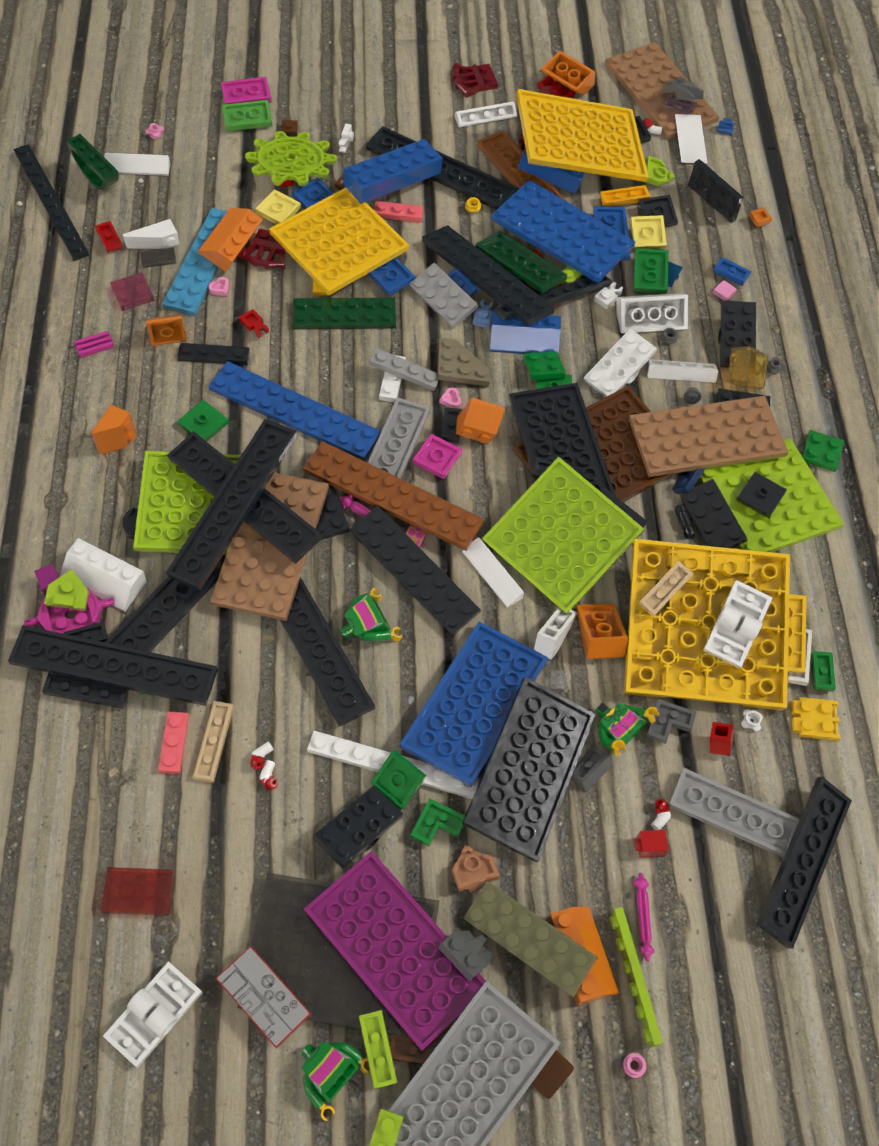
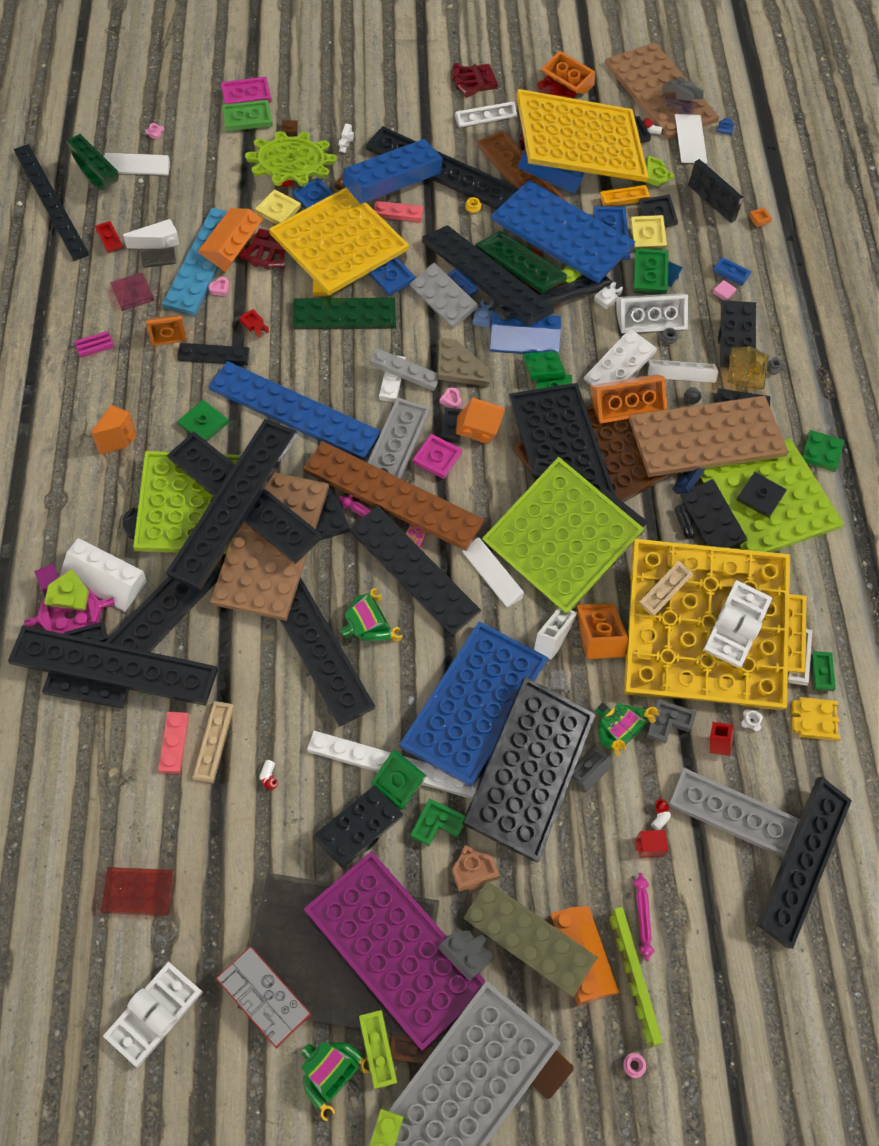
(258, 755): arm -> none
(628, 397): none -> orange slope

